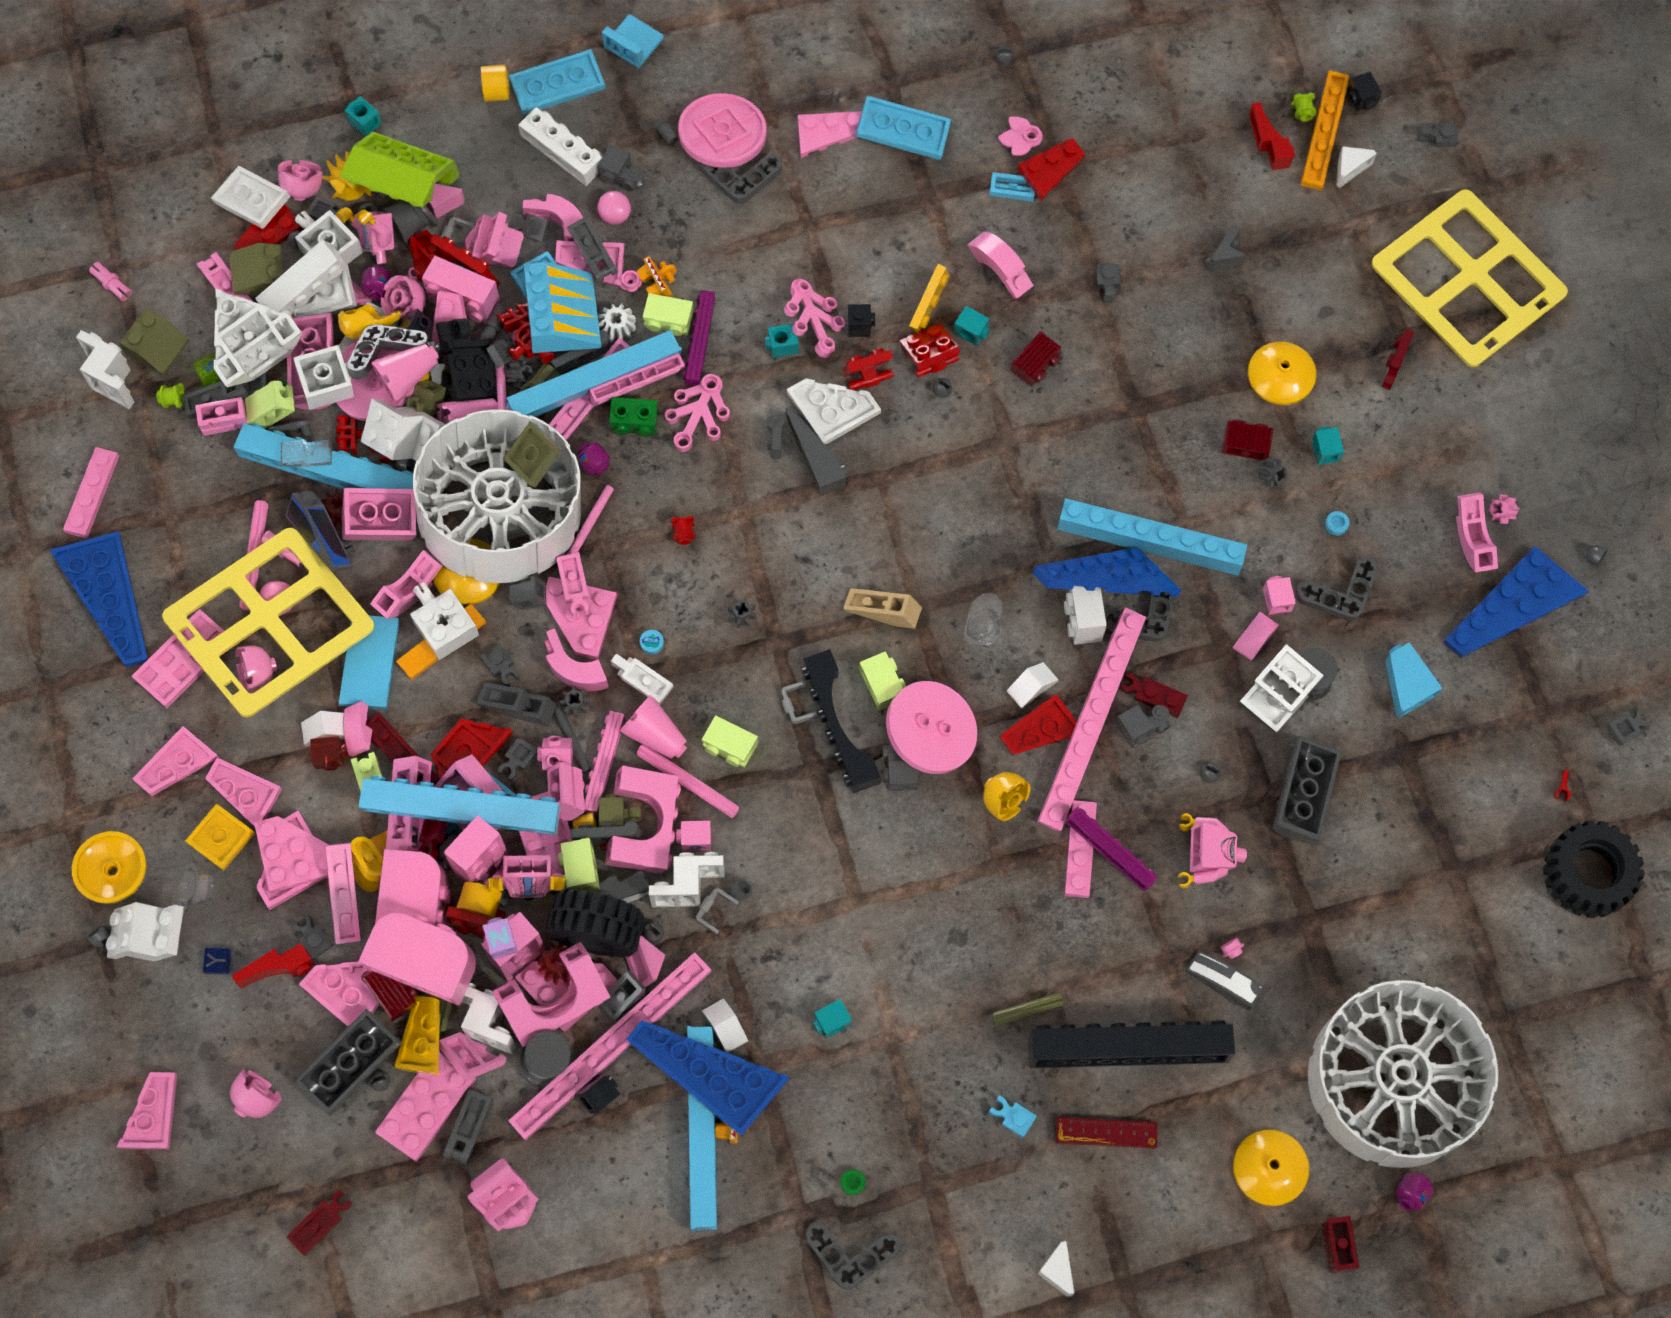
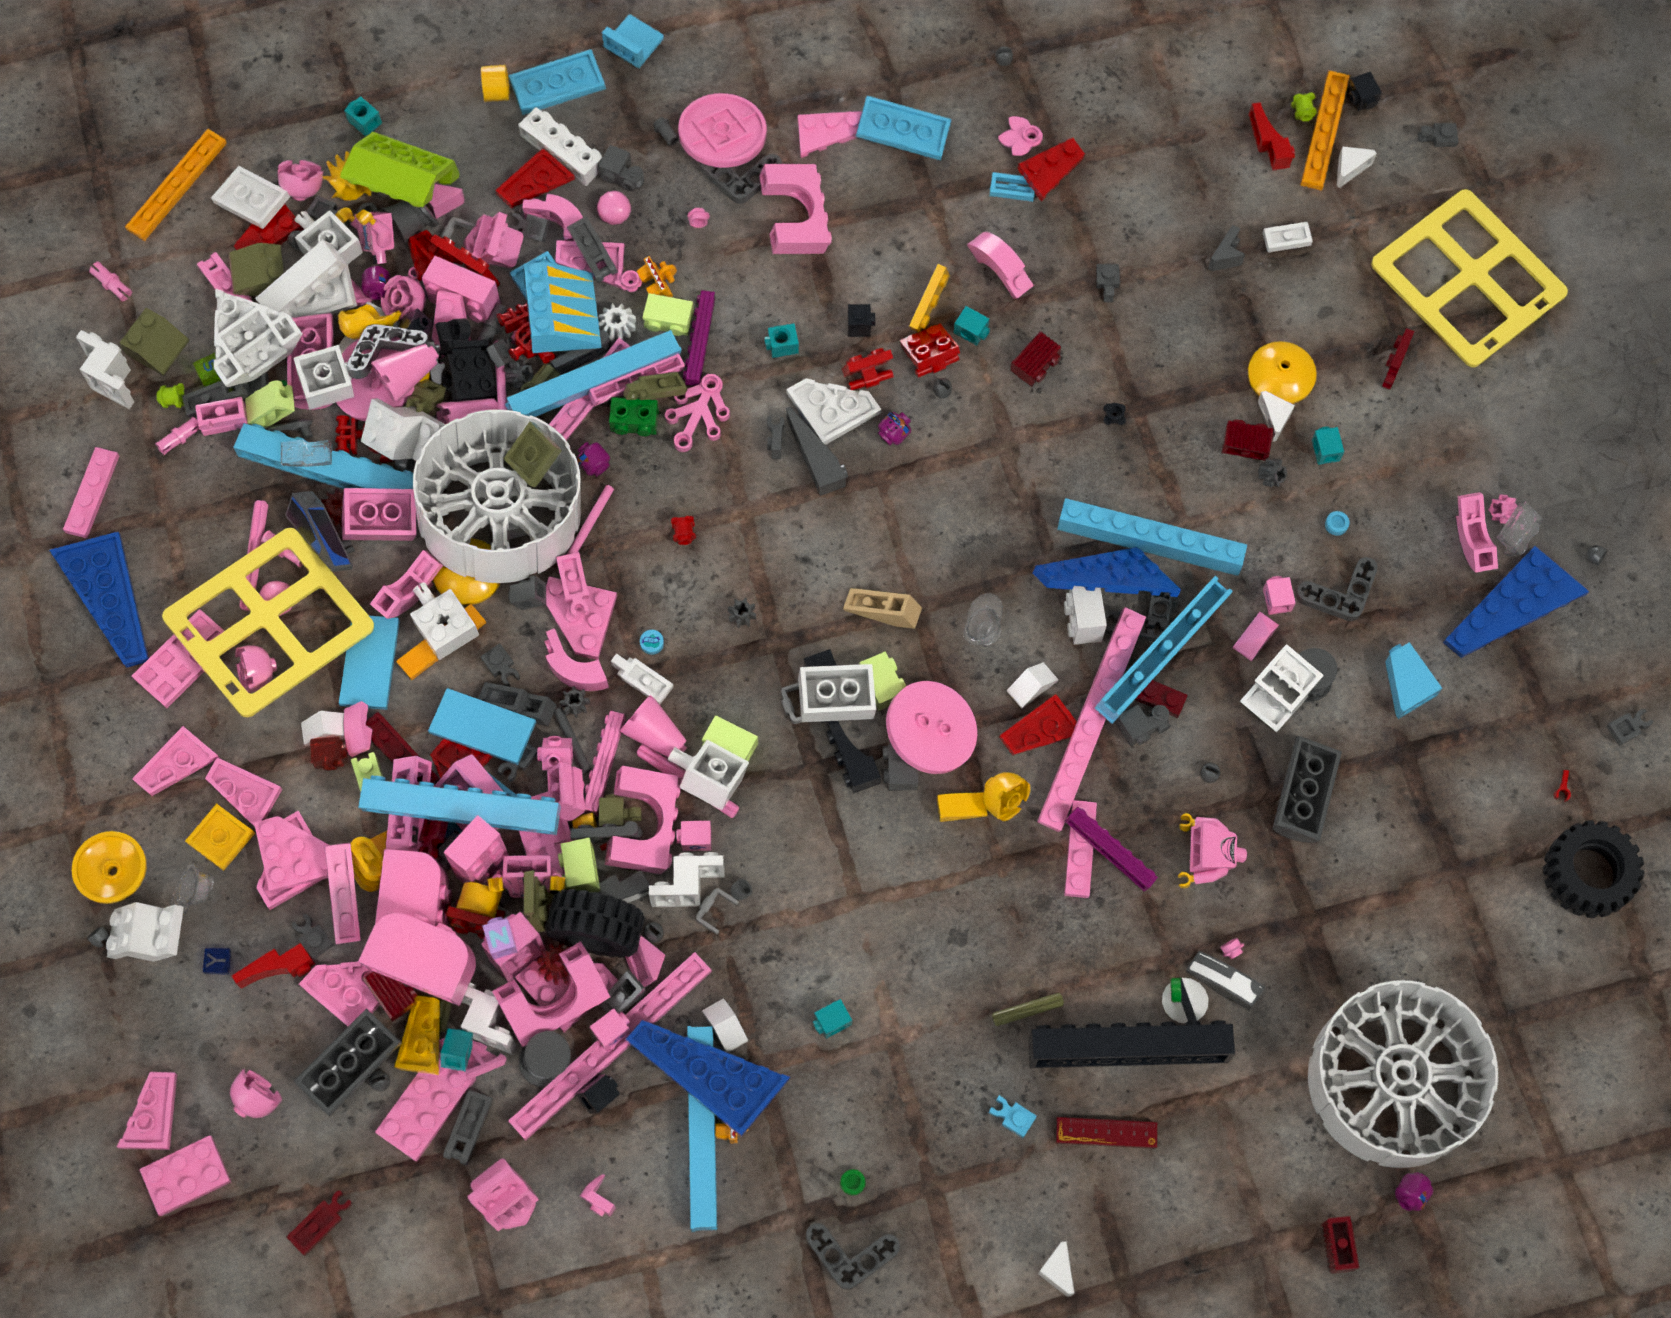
(176, 184): none -> light orange tile
(178, 436): none -> bright pink pin
(185, 1175): none -> bright pink plate
(456, 1049): none -> teal brick
(482, 726): none -> medium azure tile
(533, 179): none -> red wing
(534, 901): none -> olive plate
(599, 1204): none -> bright pink plate
(611, 1028): none -> bright pink brick
(655, 387): none -> olive hinge
(698, 217): none -> bright pink plate
(711, 773): none -> white brick
(802, 291): bright pink plant -> none
(803, 184): none -> bright pink arch
(837, 693): none -> white brick
(894, 428): none -> magenta head
(960, 806): none -> yellow slope
(1116, 408): none -> black plate
(1162, 650): none -> medium azure tile
(1176, 990): none -> green tile
(1193, 1001): none -> white sticker
(1262, 1182): yellow dish -> none
(1275, 412): none -> white slope
(1287, 237): none -> white plate
(1520, 529): none -> clear bracket

